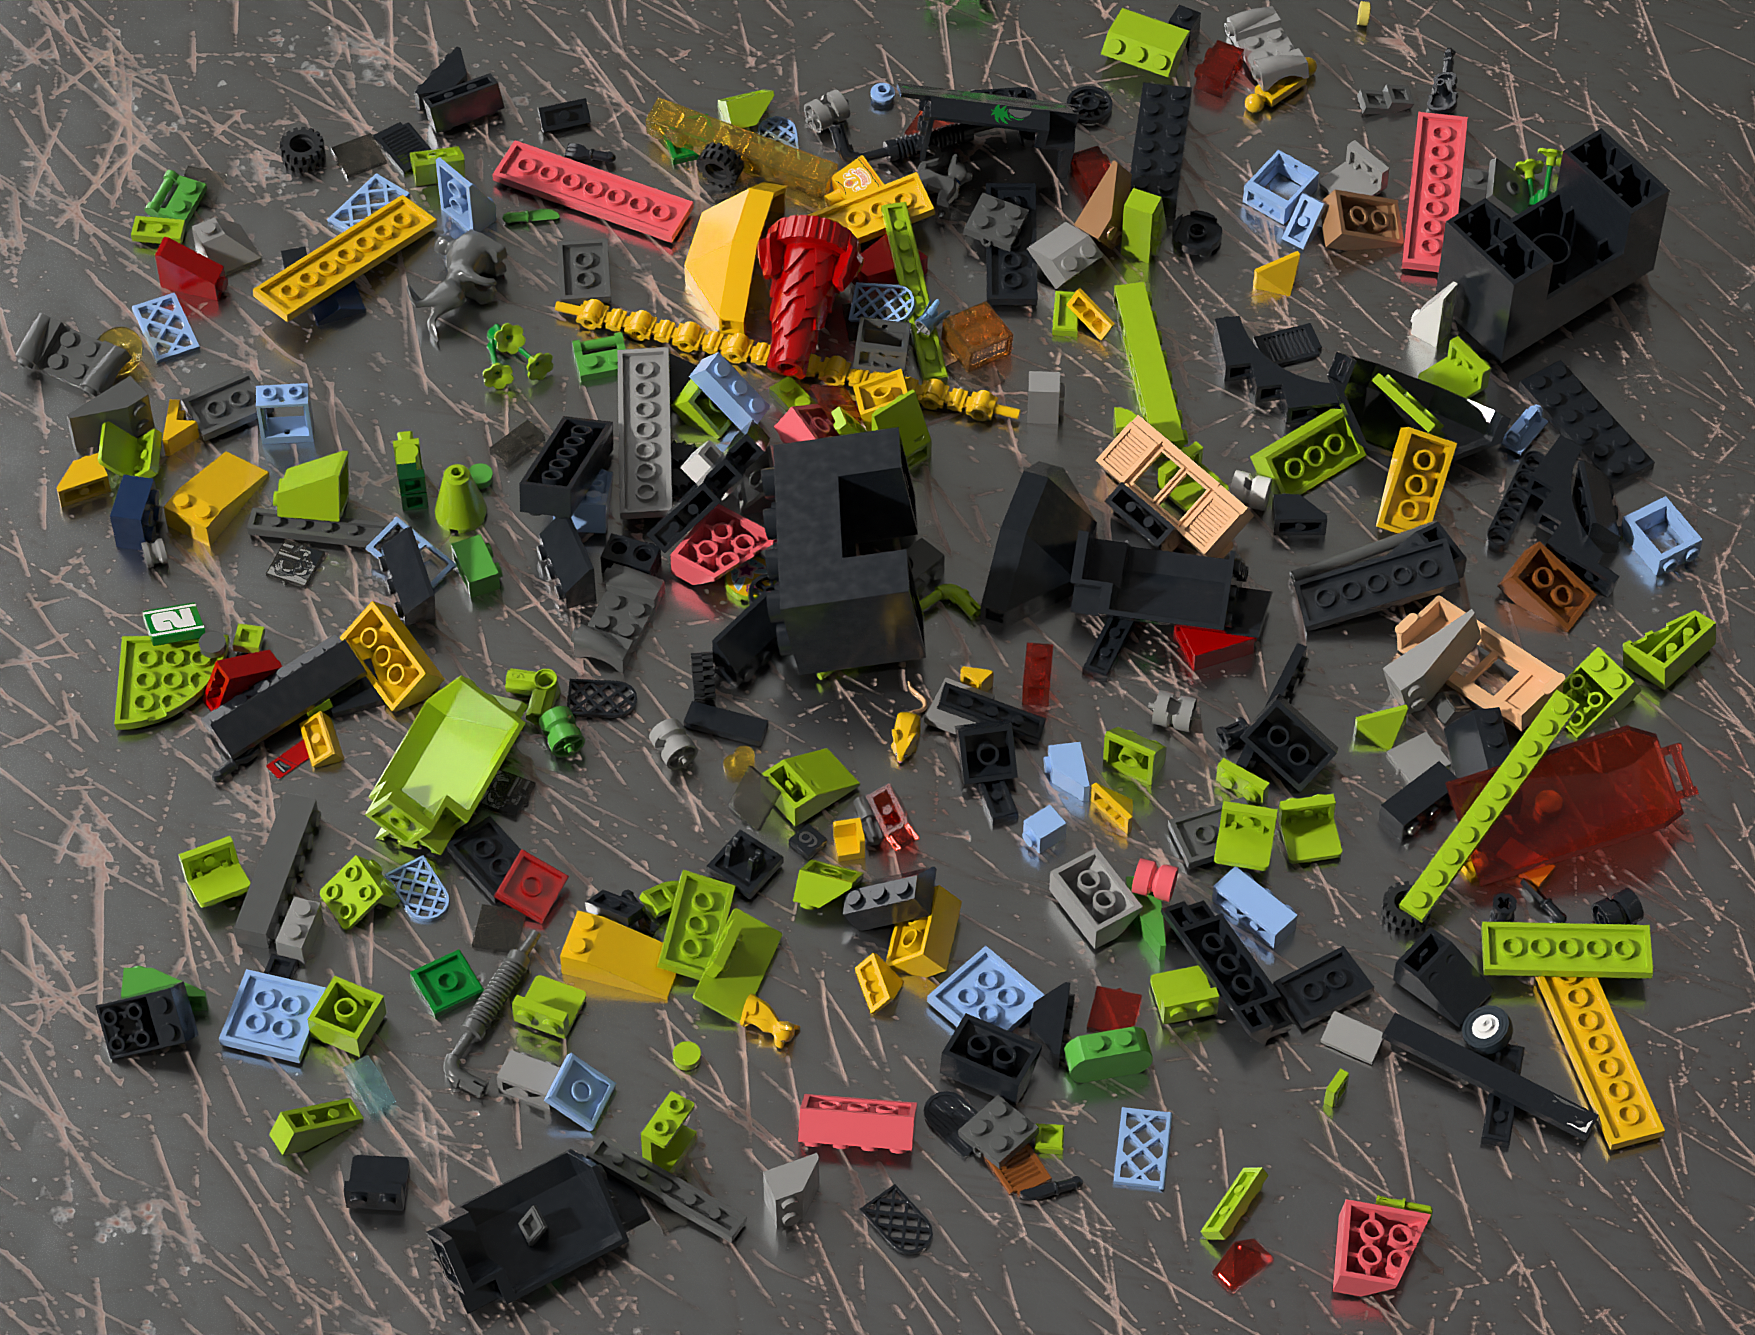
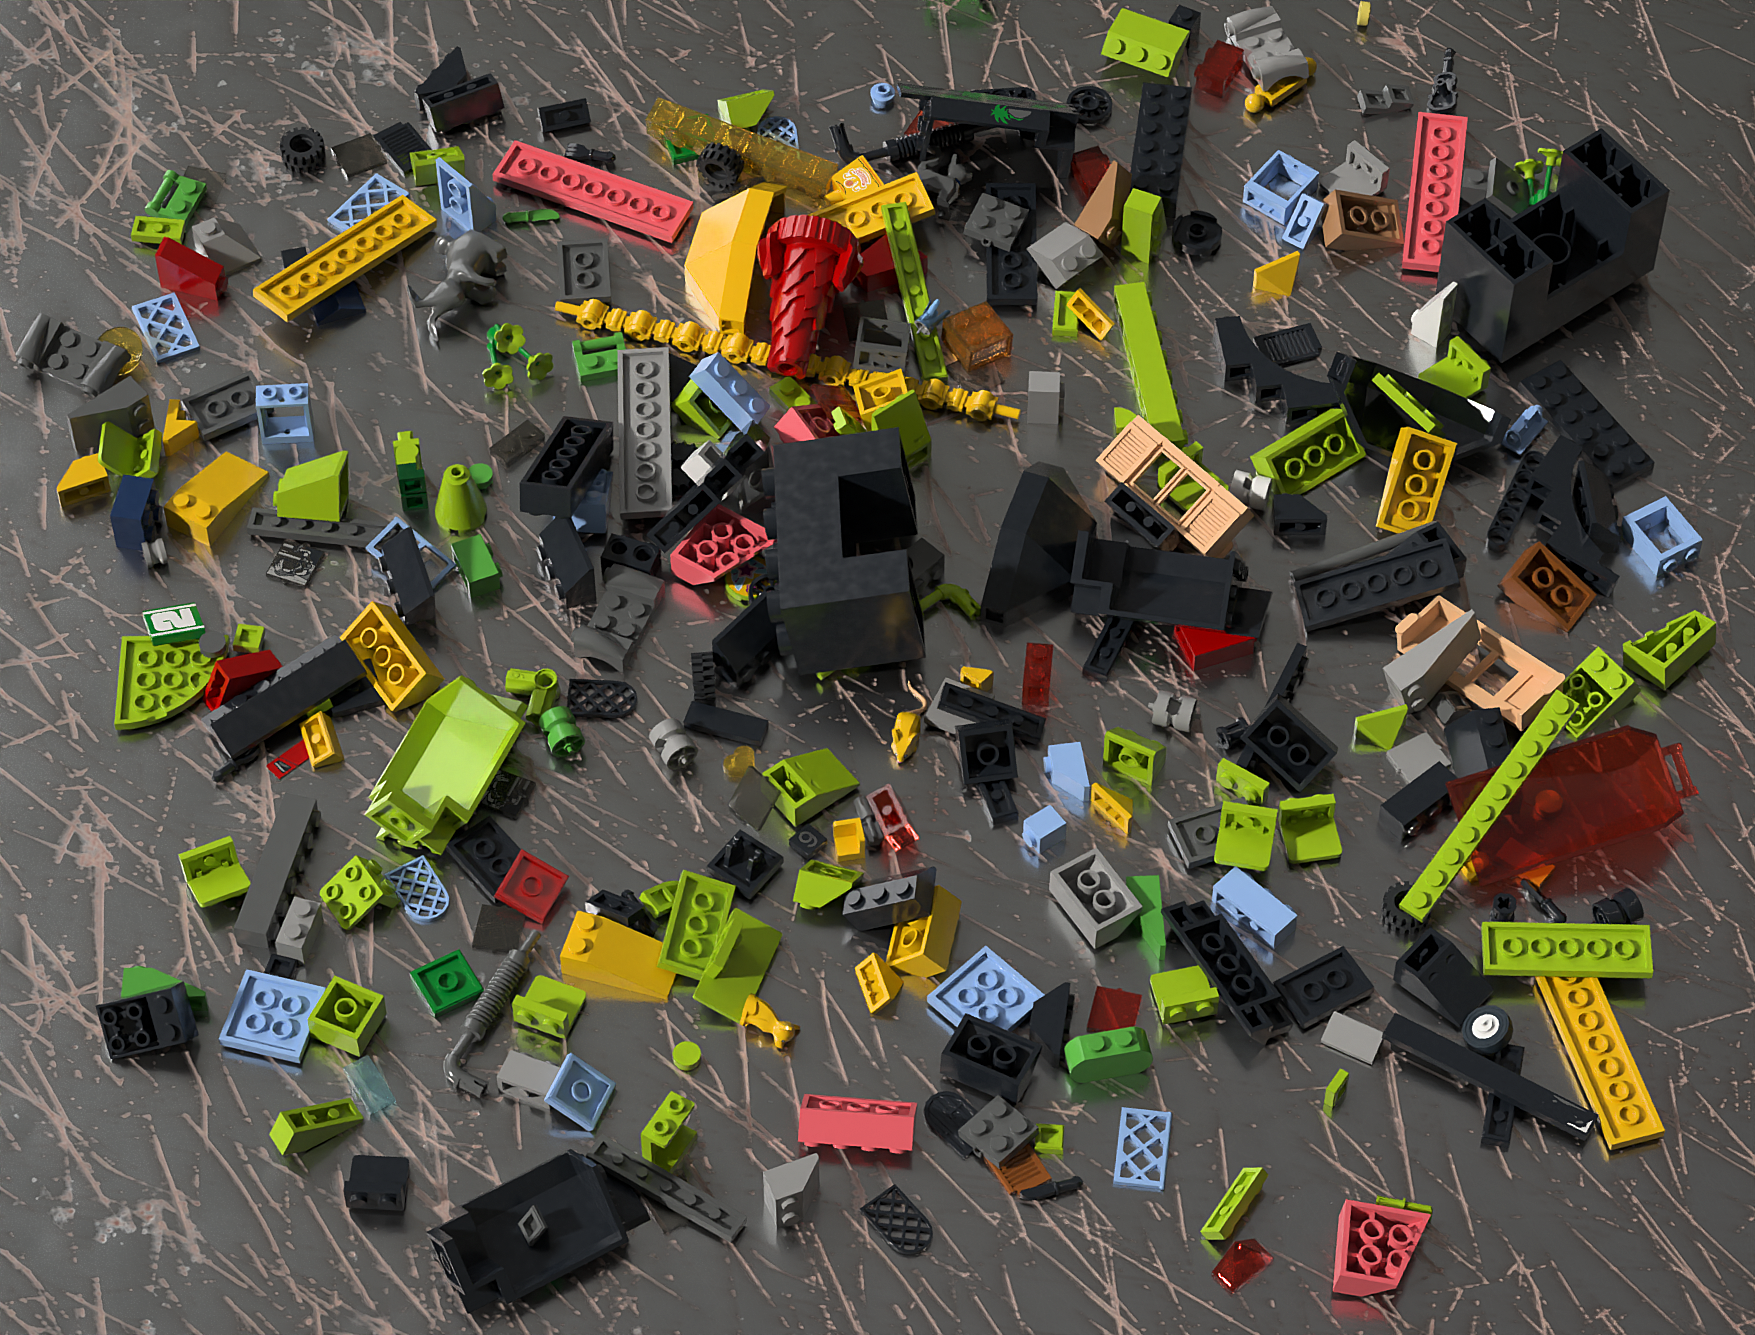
(830, 109): light grey wheel -> none
(852, 317): light blue window -> none
(1156, 880): coral wheel -> none

